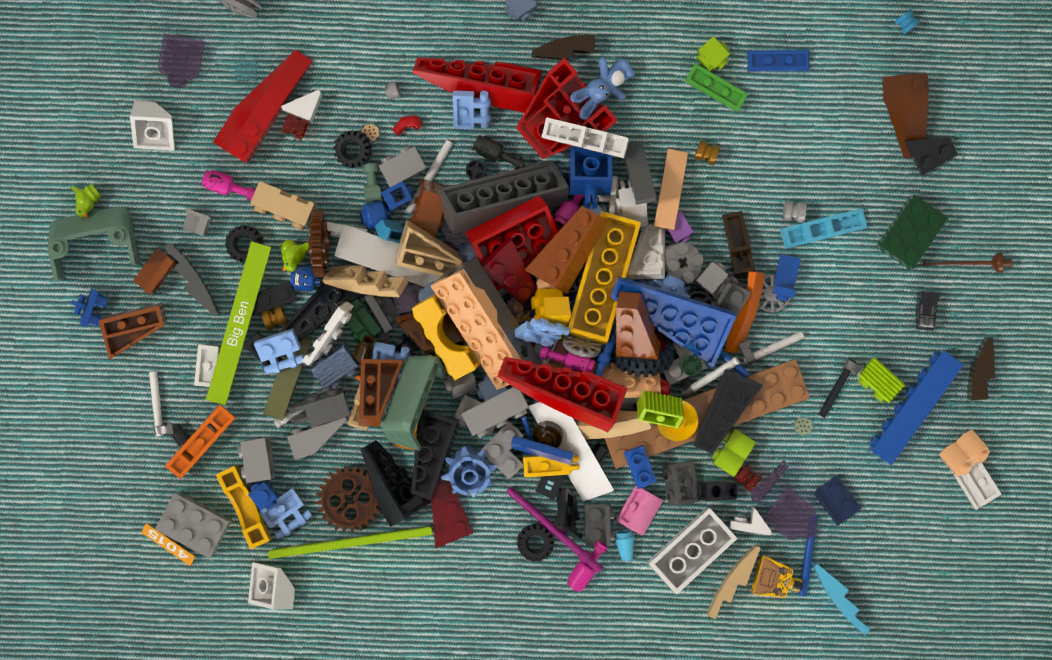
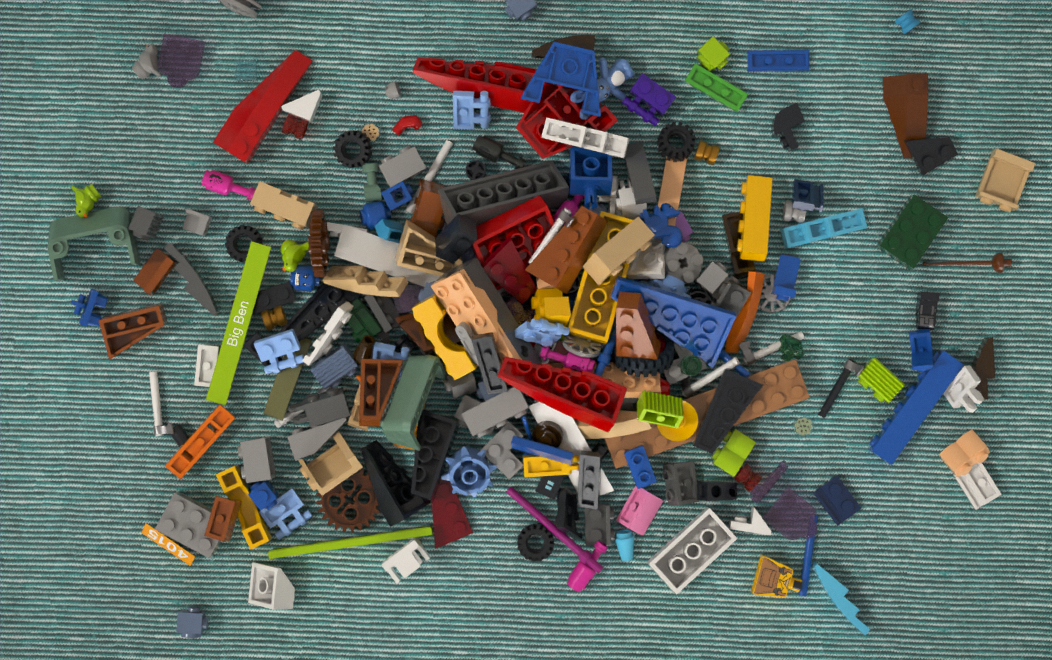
(145, 223): none -> dark grey brick
(147, 62): none -> light grey animal
(151, 127): white slope -> none
(191, 622): none -> sand blue brick
(222, 518): none -> dark orange panel
(331, 466): none -> tan panel
(405, 559): none -> white panel
(456, 238): none -> black brick
(465, 334): none -> light grey piece
(489, 362): none -> black plate
(563, 217): none -> white piece
(569, 68): none -> blue wing
(589, 479): none -> plate
(618, 250): none -> tan wedge
(651, 95): none -> dark purple brick
(658, 224): none -> blue animal
(680, 131): none -> black tyre
(738, 575): tan slope -> none
(756, 218): none -> yellow brick
(782, 124): none -> black brick
(790, 347): none -> clear green tile
(807, 196): none -> dark blue plate
(921, 350): none -> blue bracket
(962, 387): none -> white hinge
(1004, 180): none -> tan panel

